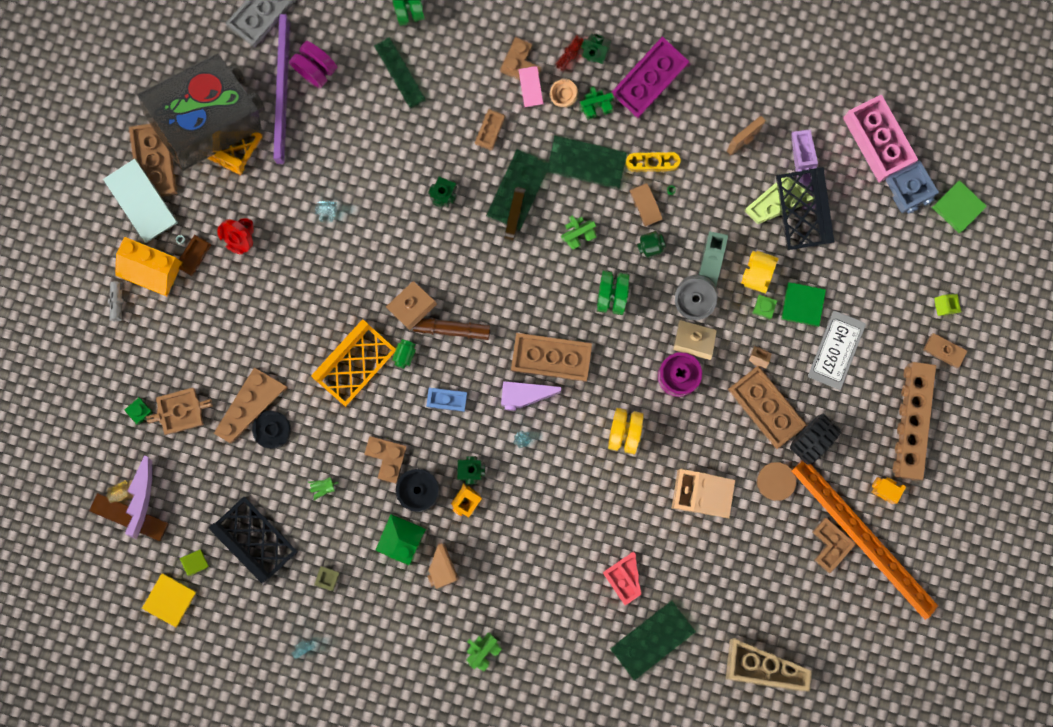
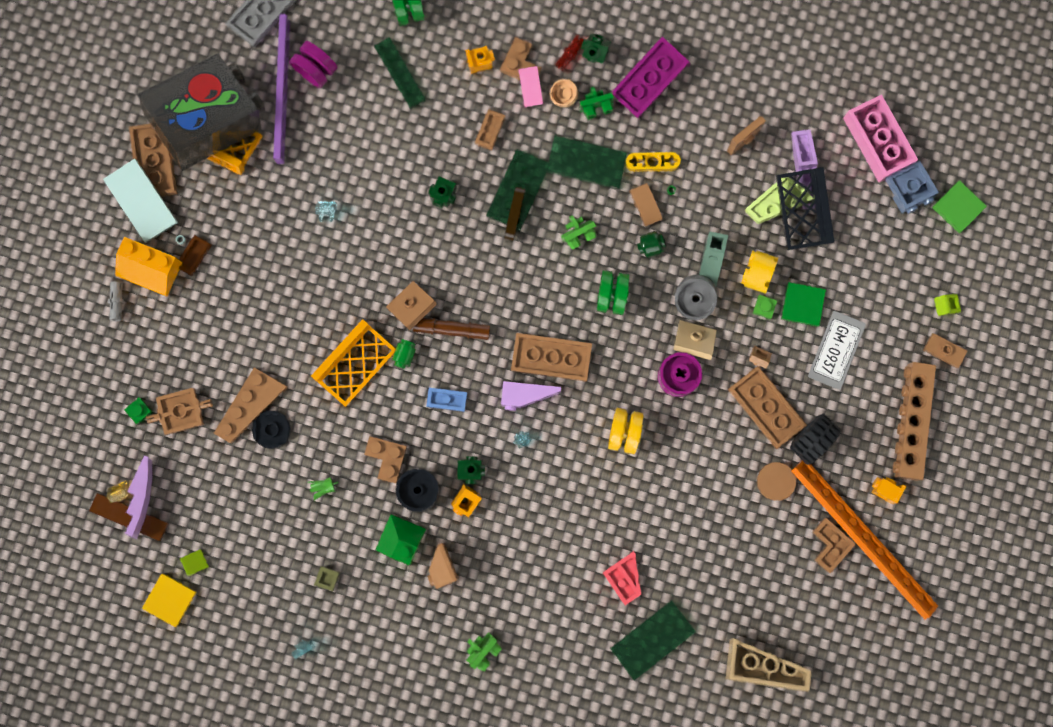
(236, 235): red tile -> none
(240, 552): black fence -> none
(476, 64): none -> light orange brick
(703, 493): light nougat slope -> none

